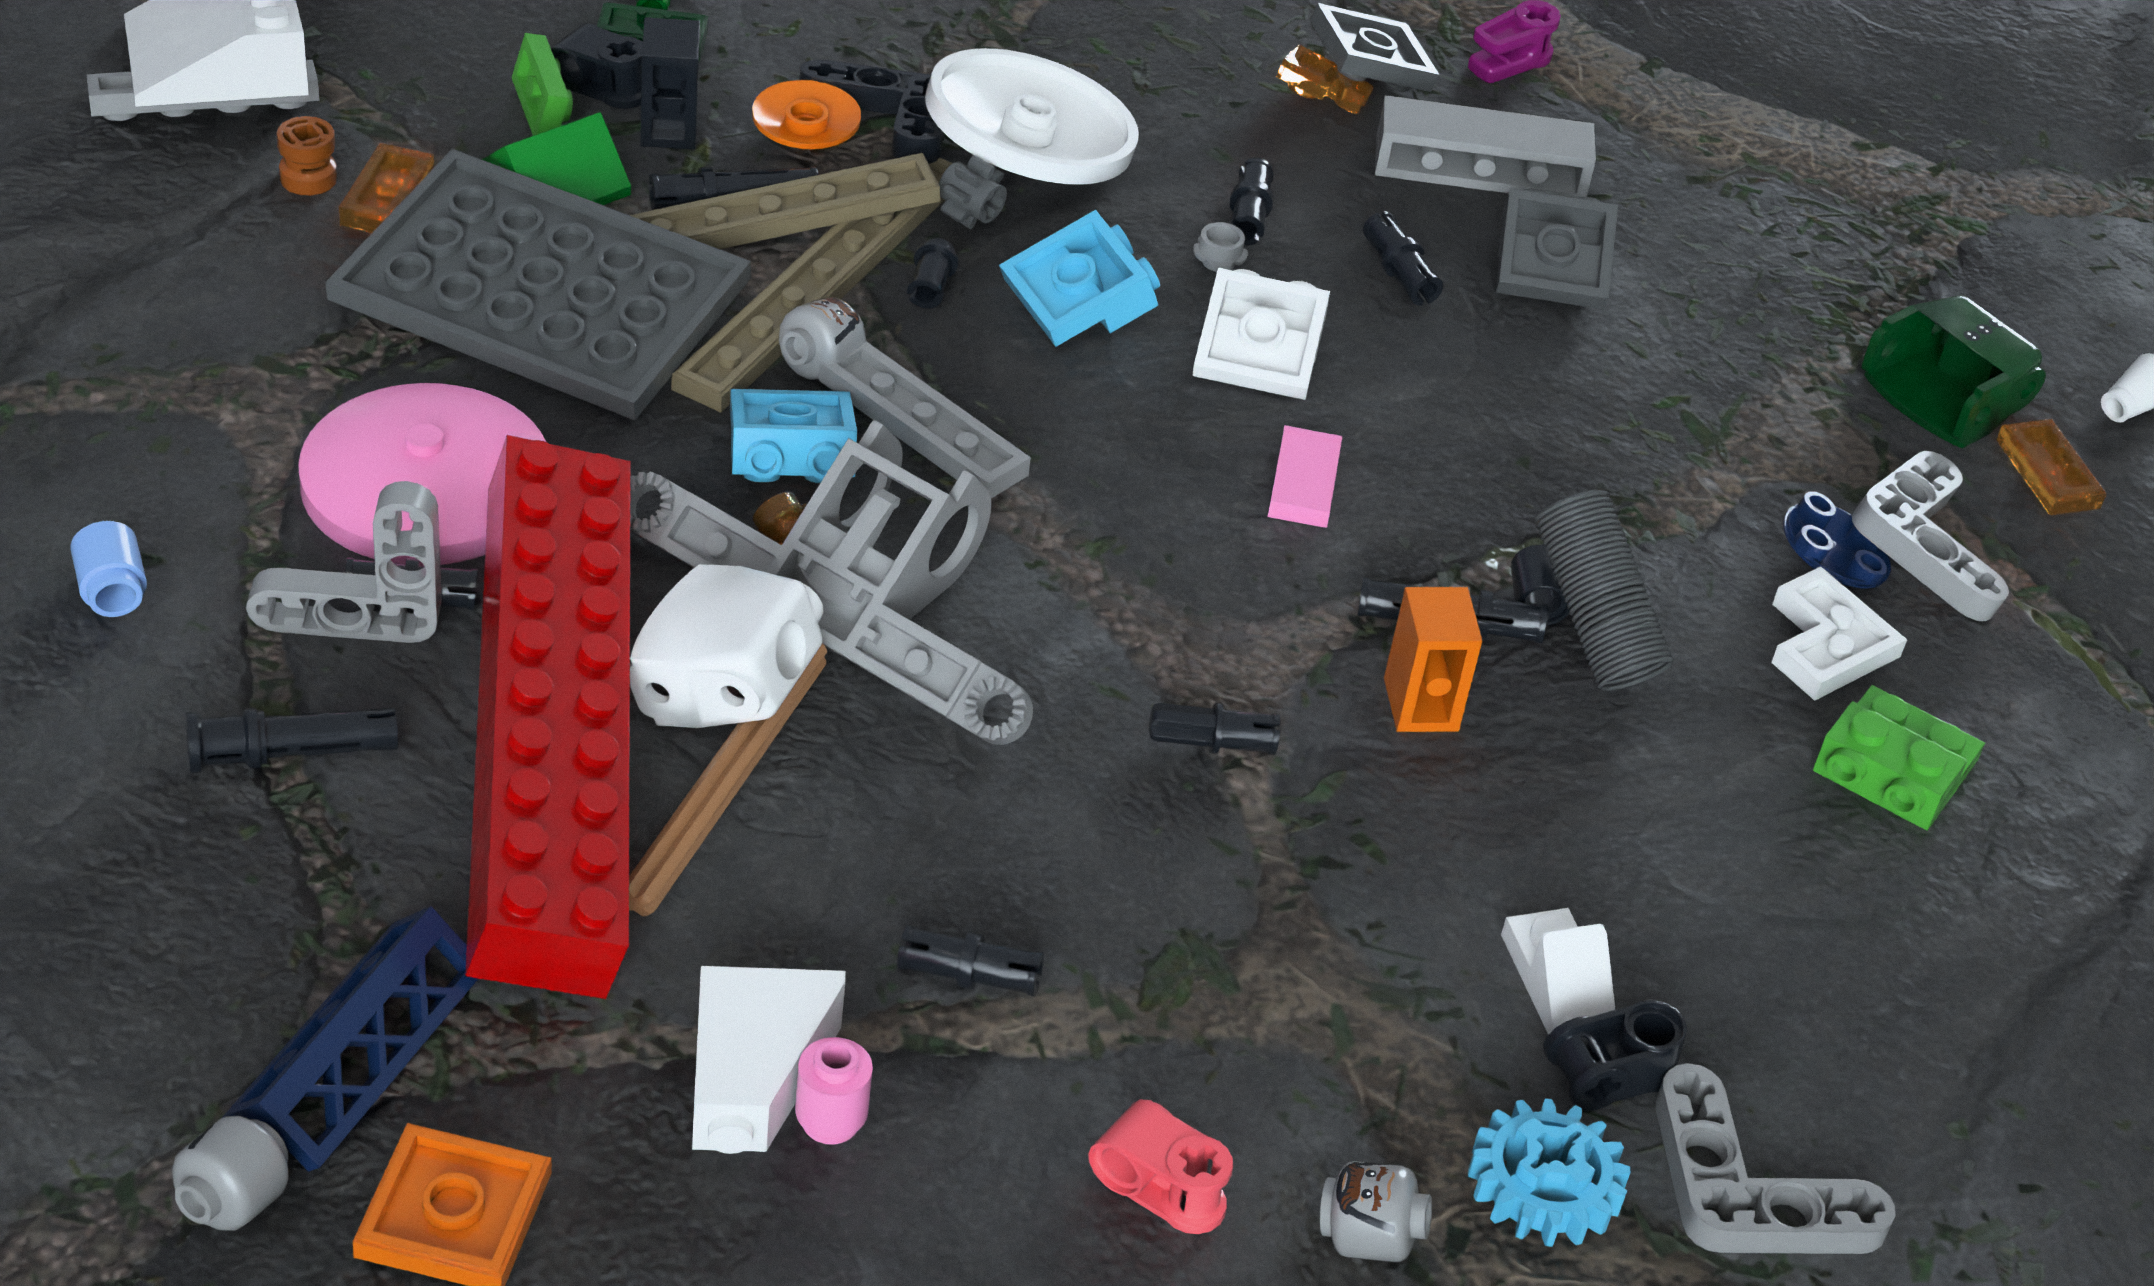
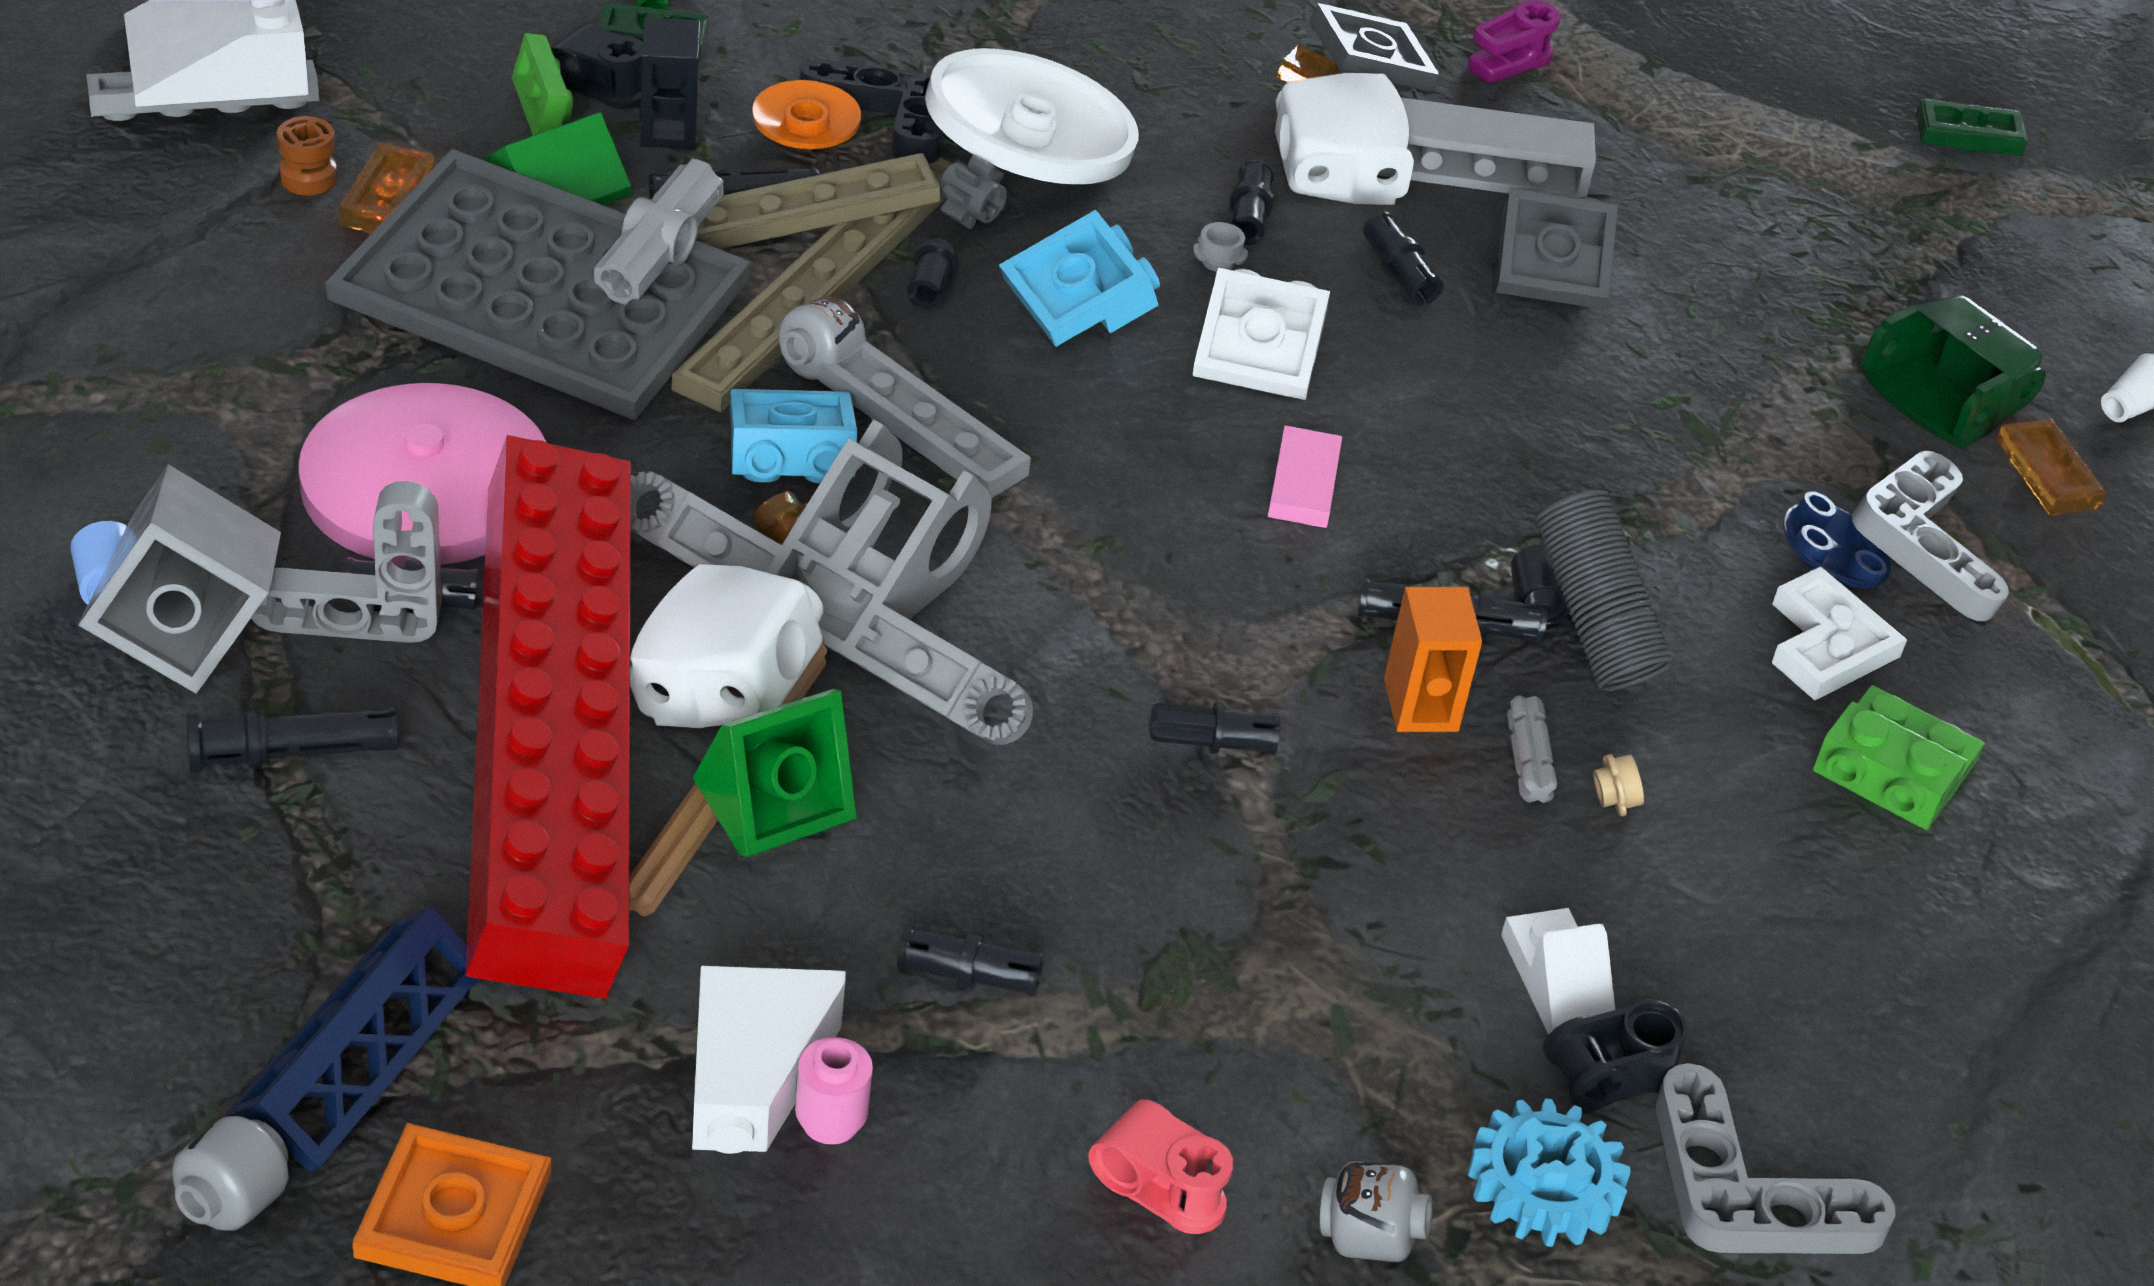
(183, 579): none -> light grey slope
(658, 231): none -> light grey piece
(780, 774): none -> green slope
(1341, 135): none -> white piece
(1532, 749): none -> light grey axle
(1619, 783): none -> tan plate
(1971, 127): none -> dark green plate

